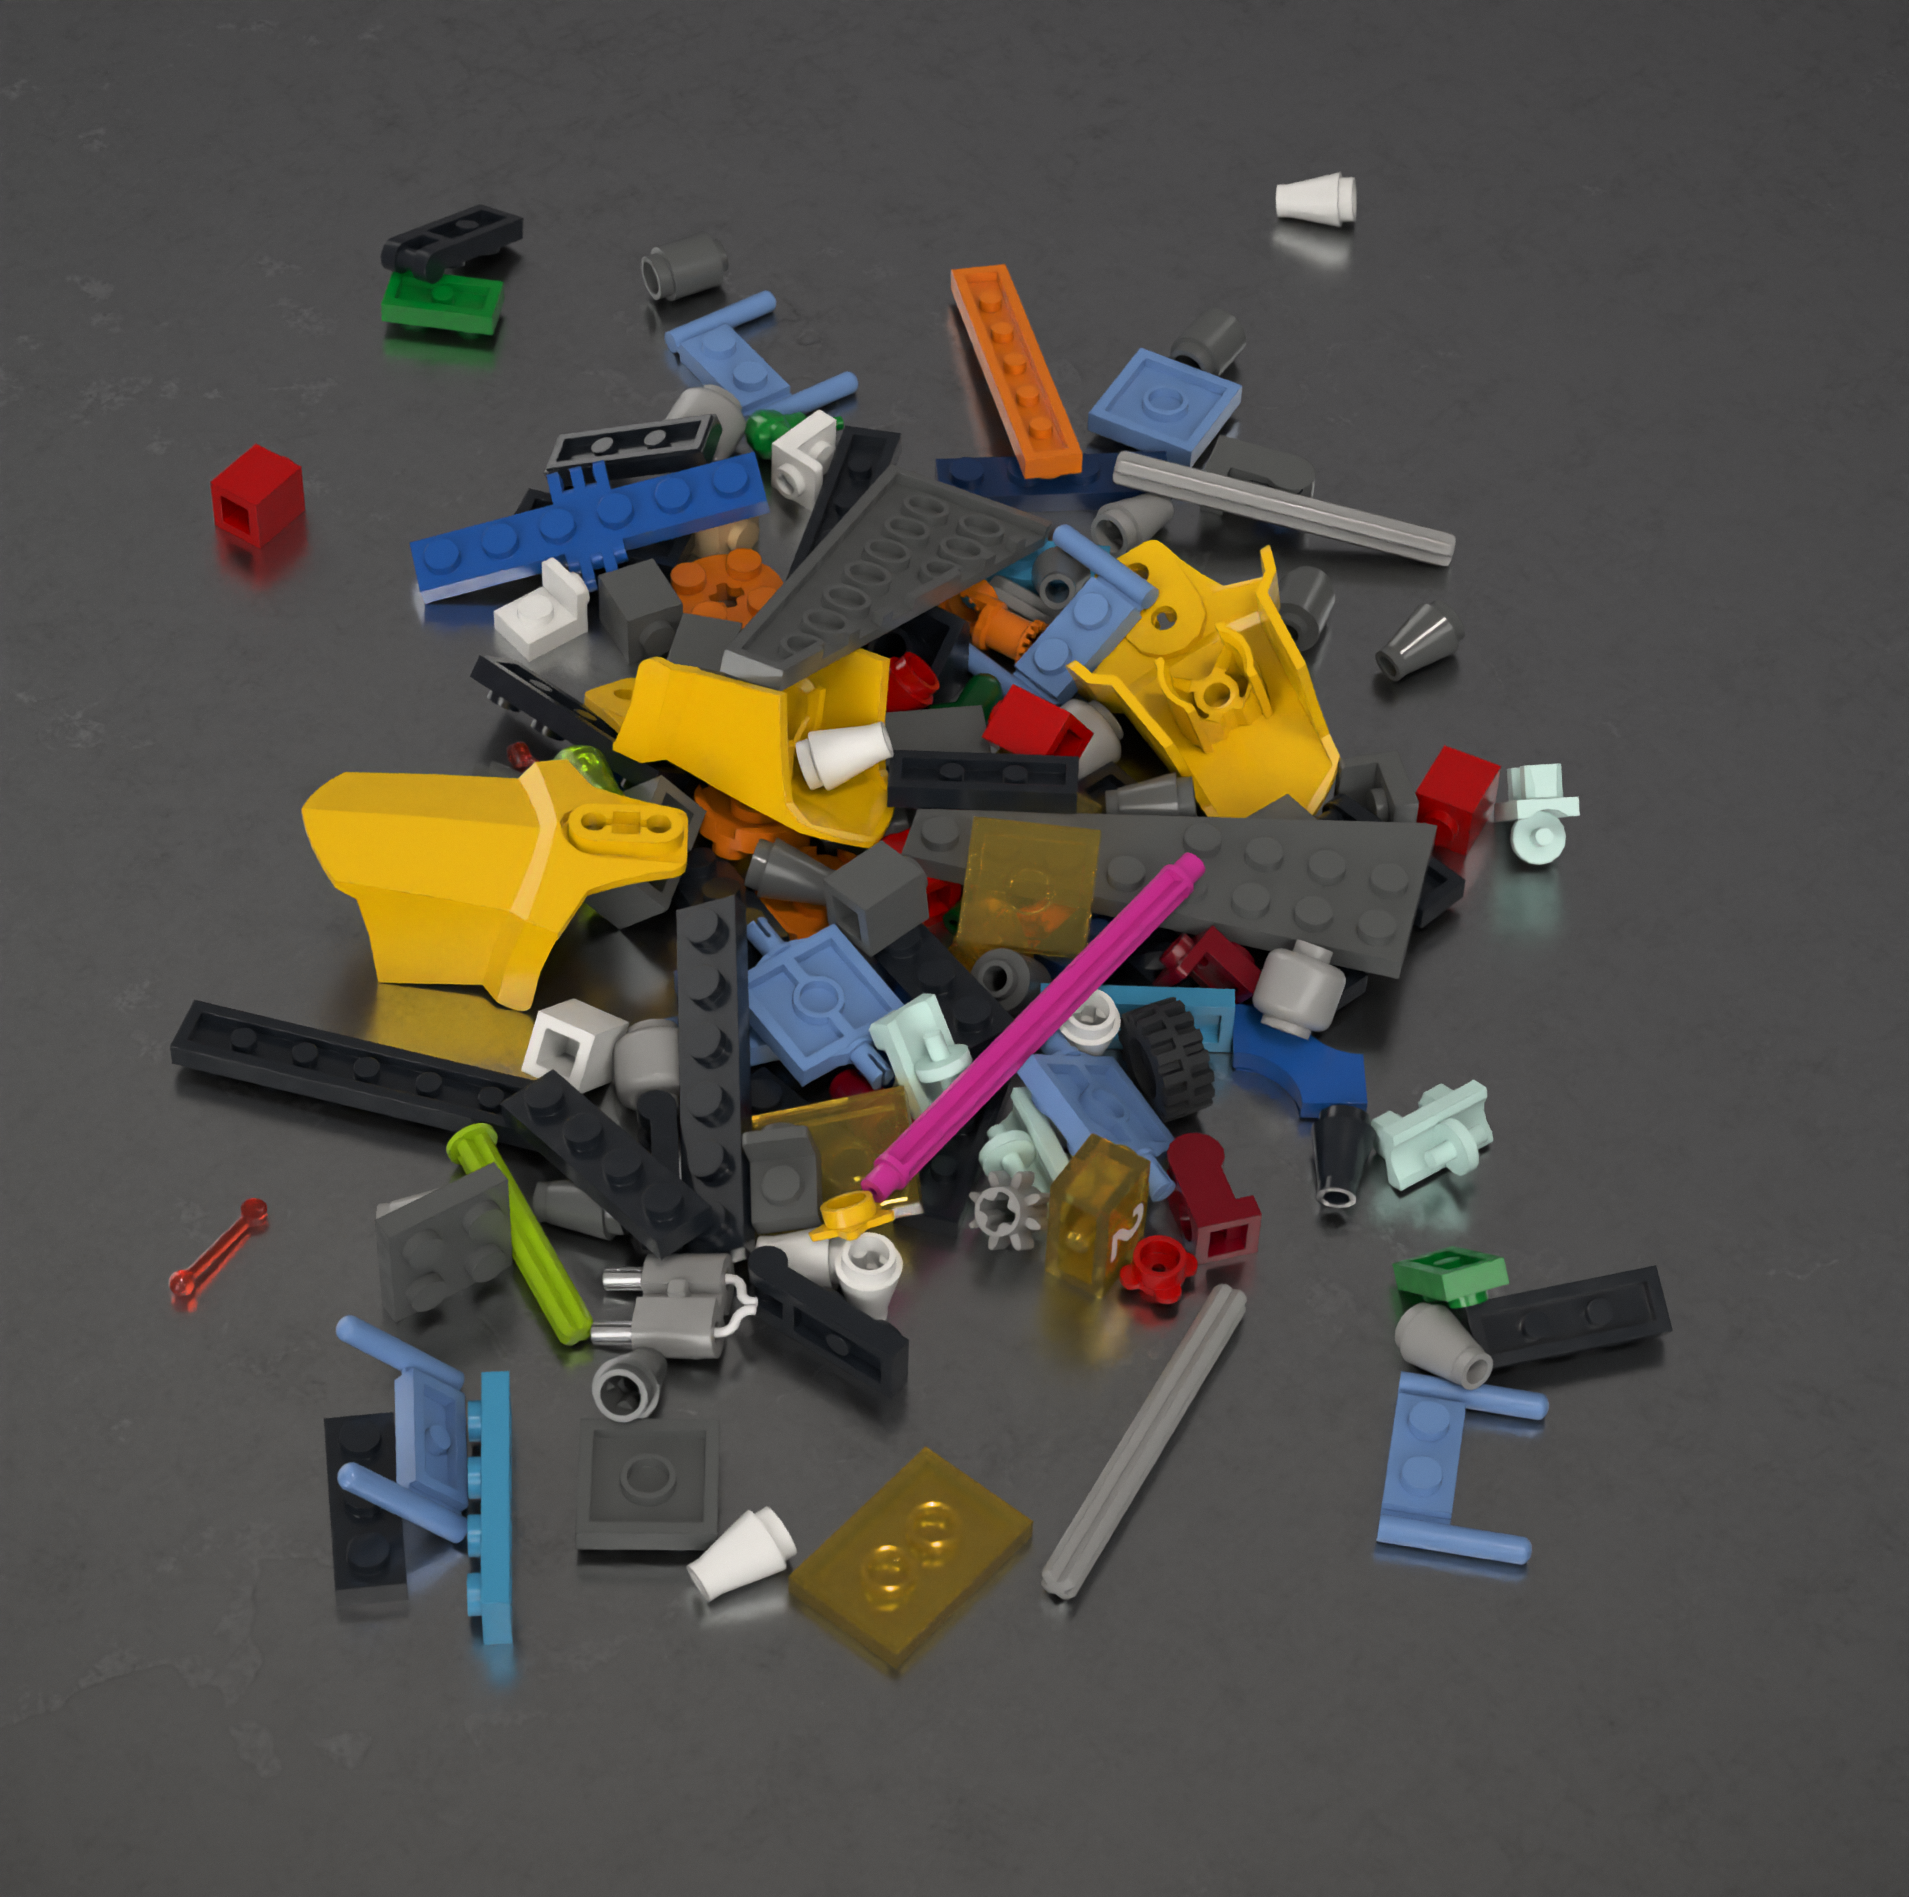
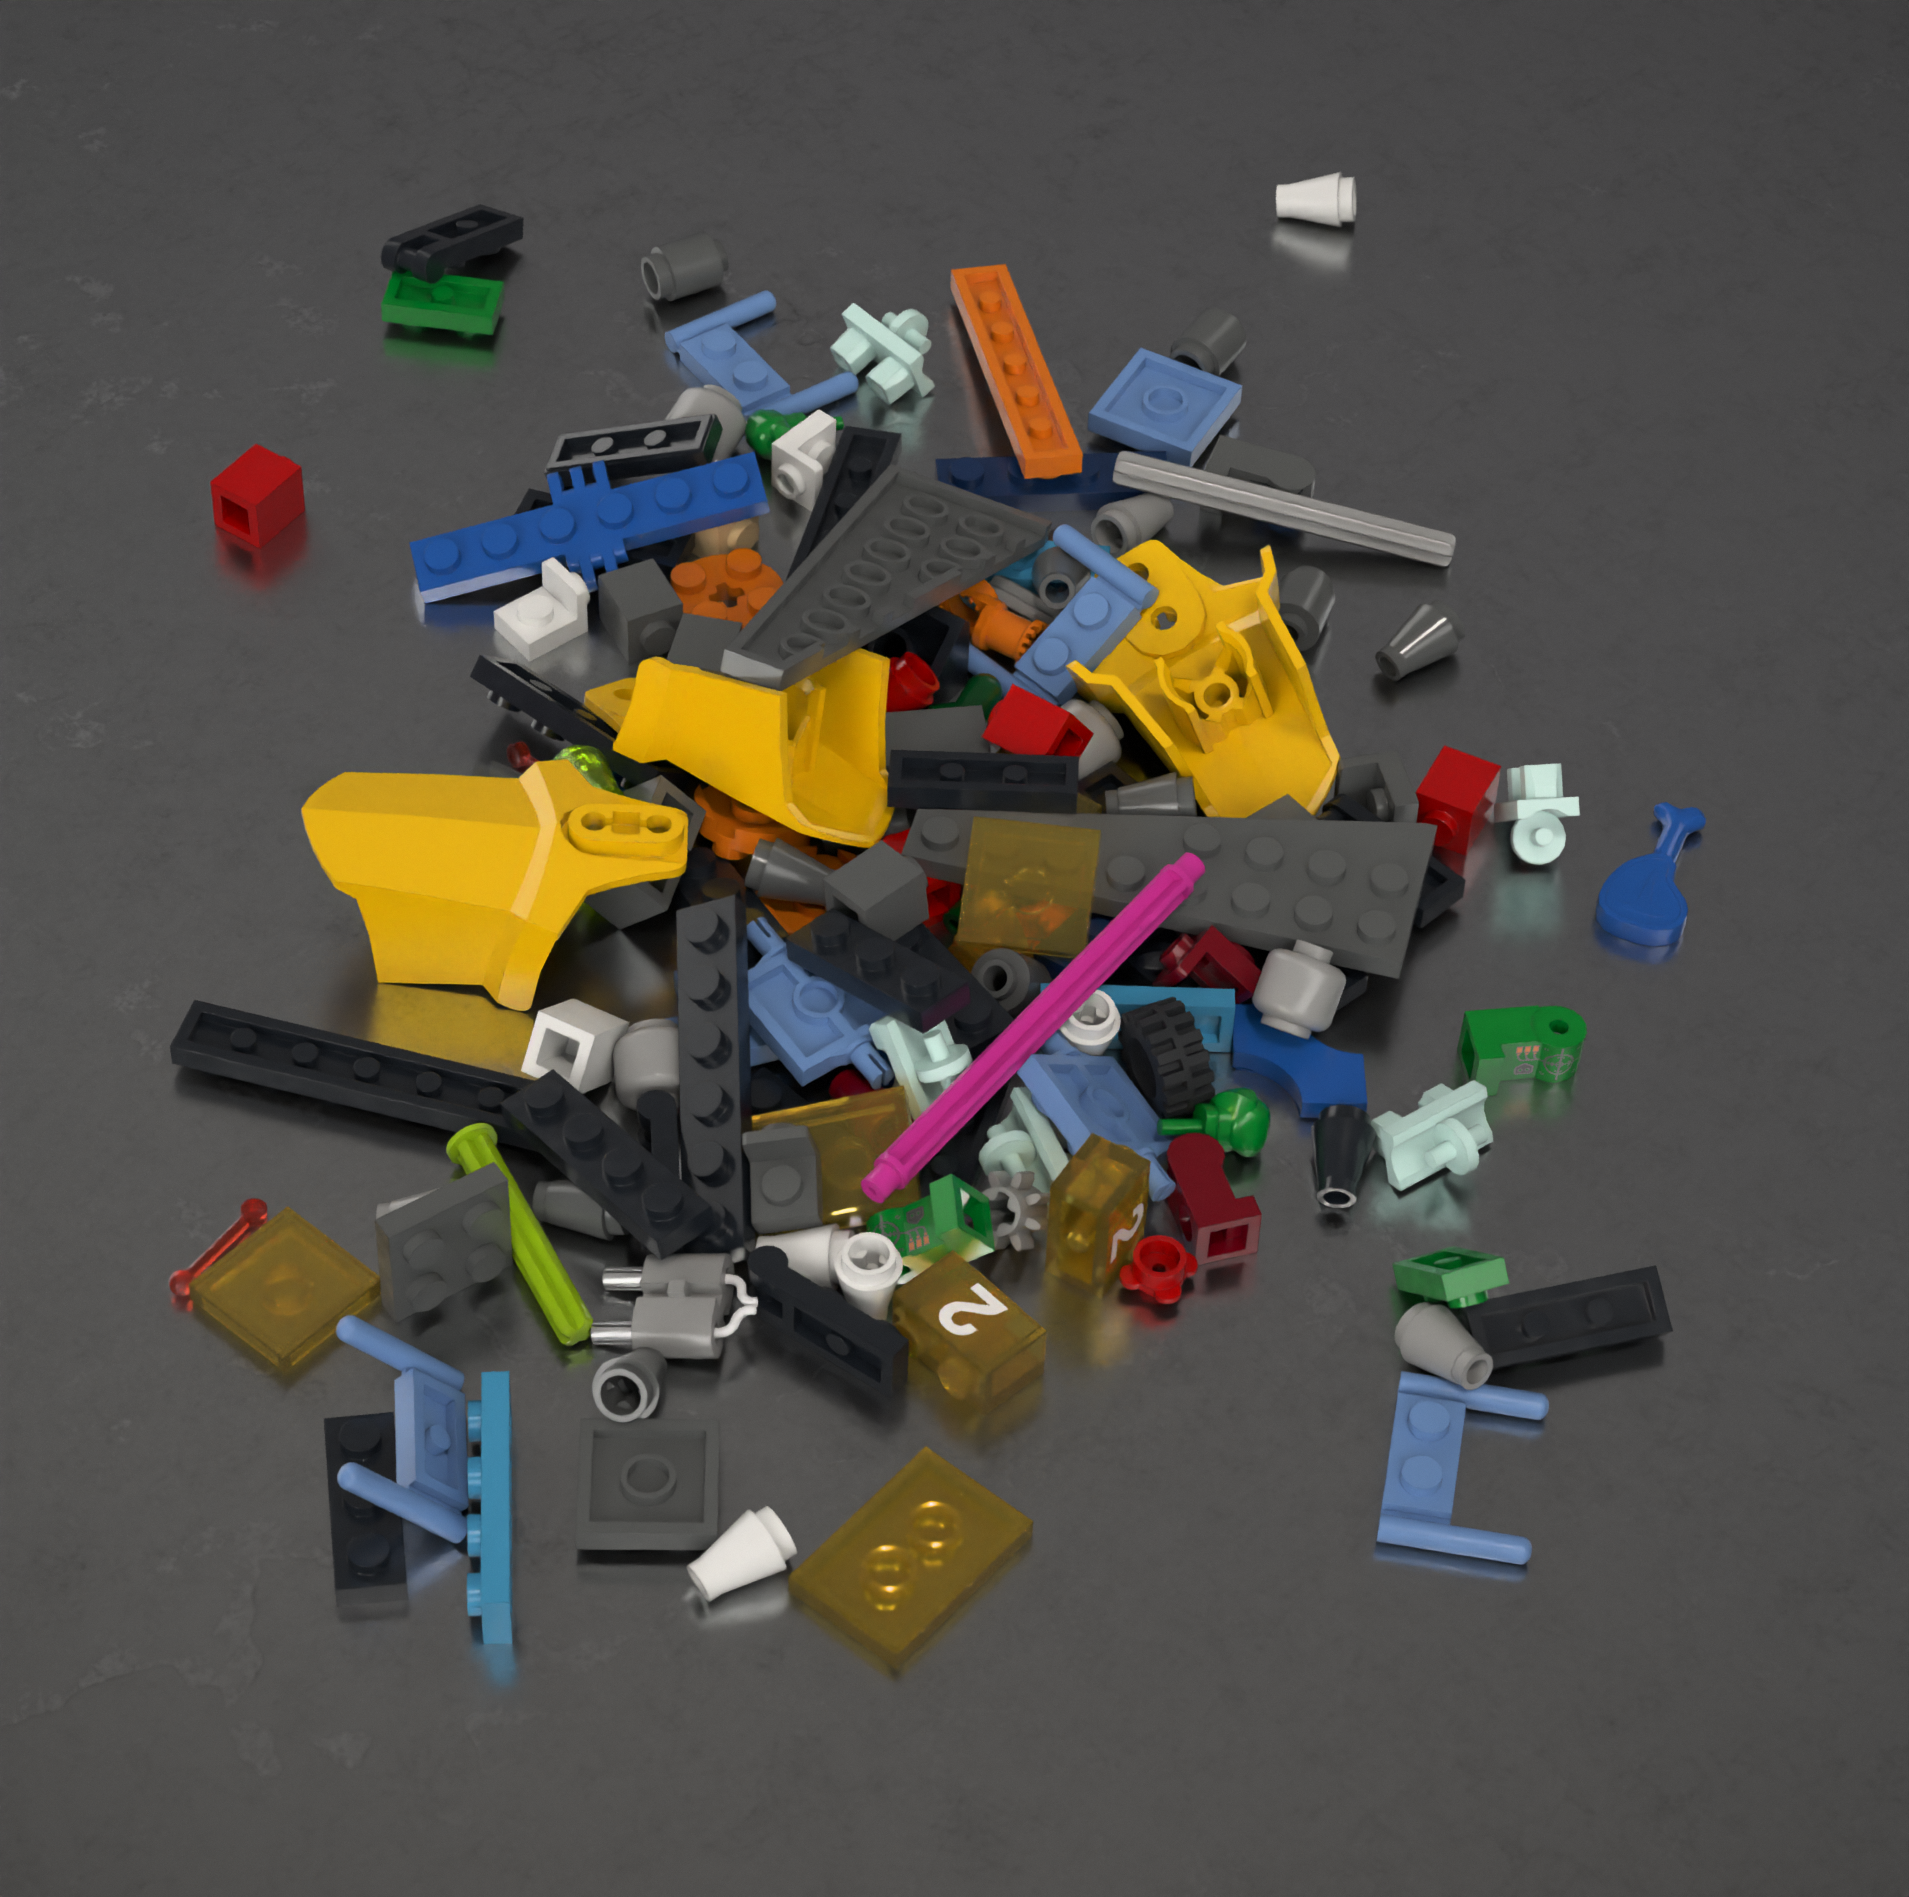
(285, 1288): none -> clear yellow tile
(841, 753): white cone -> none
(850, 1216): yellow plate -> none
(878, 970): none -> black plate
(893, 344): none -> light aqua hips
(936, 1226): none -> green leg
(969, 1333): none -> clear yellow brick
(1143, 1442): light grey axle -> none
(1231, 1117): none -> green piece
(1520, 1044): none -> green leg
(1640, 895): none -> blue piece

